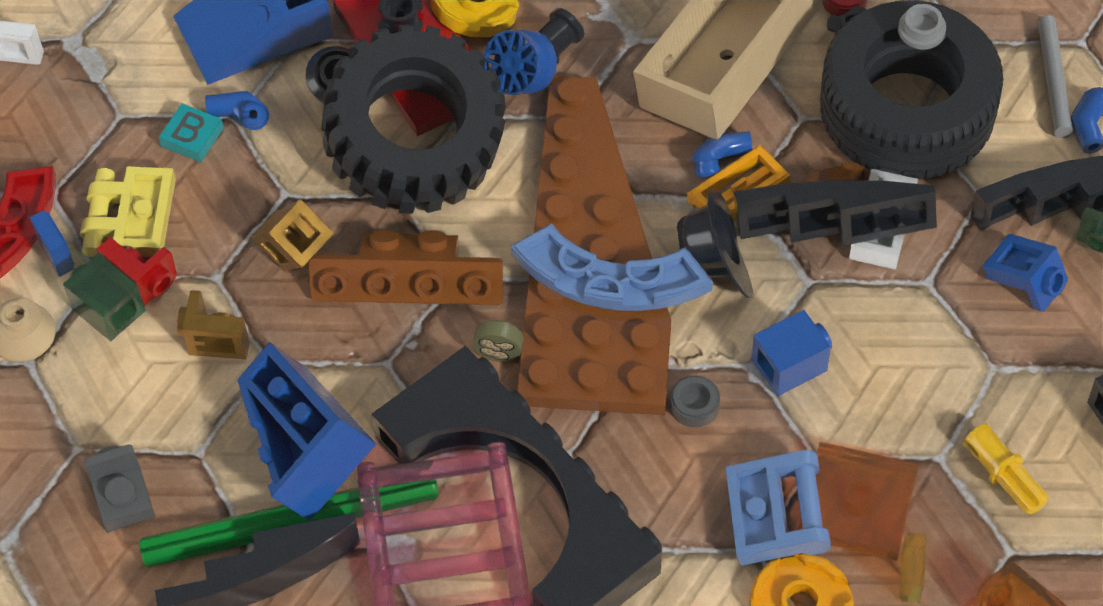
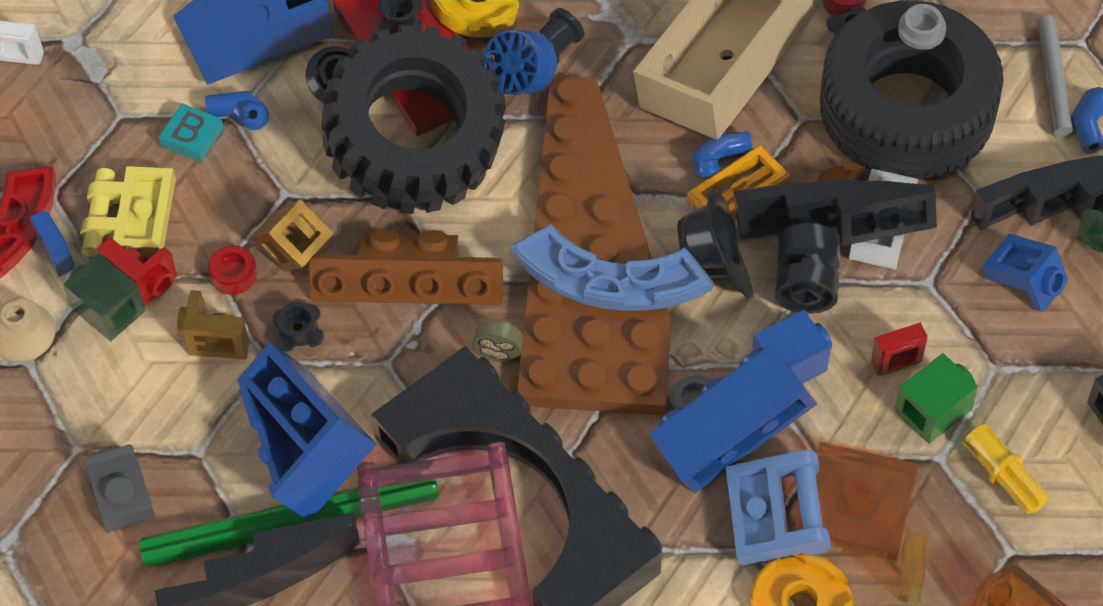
(232, 270): none -> red tile
(298, 315): none -> black plate
(732, 417): none -> blue brick
(808, 268): none -> black wheel
(899, 349): none -> red tile
(936, 397): none -> green brick

